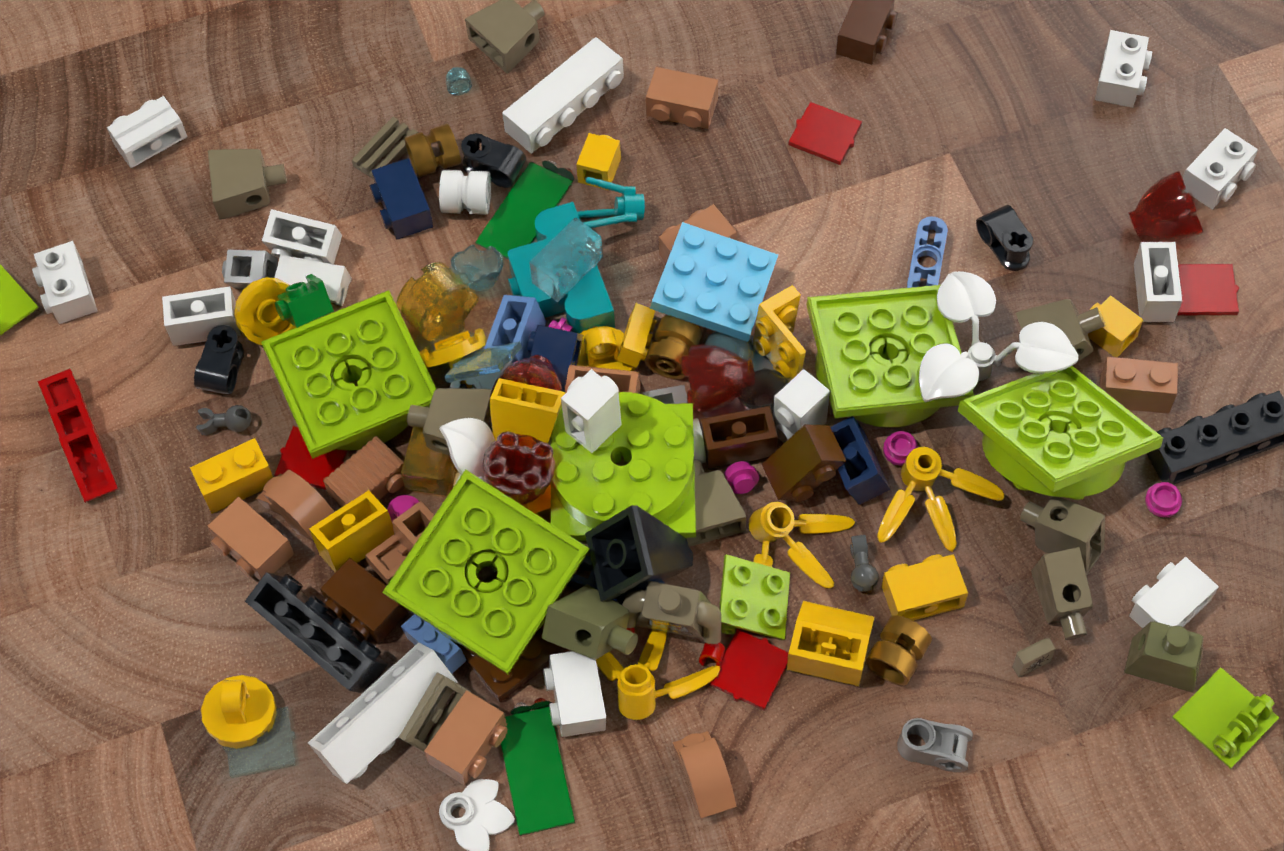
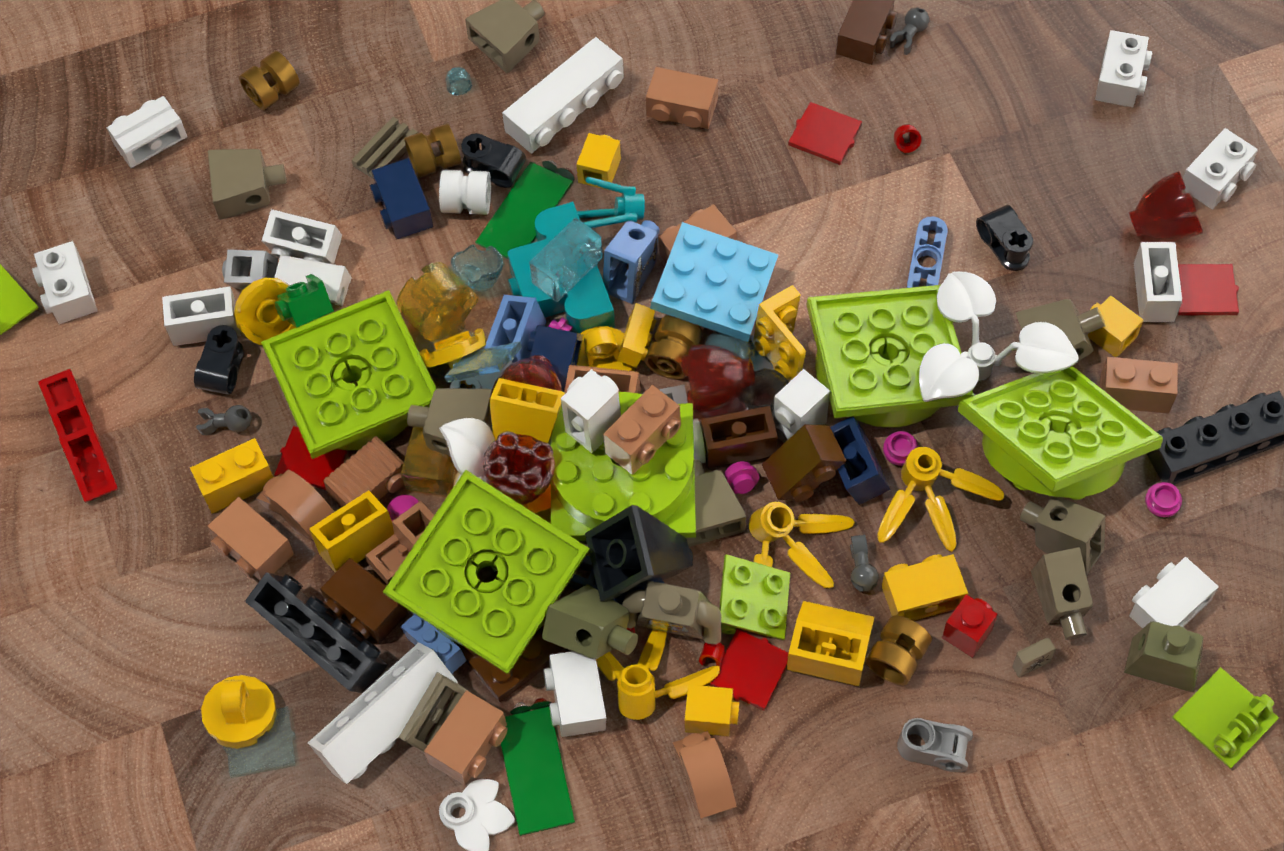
(277, 73): none -> pearl gold wheel
(633, 246): none -> medium blue torso
(642, 430): none -> nougat brick
(710, 710): none -> yellow brick
(913, 135): none -> red hinge
(916, 21): none -> dark grey arm
(970, 625): none -> red brick

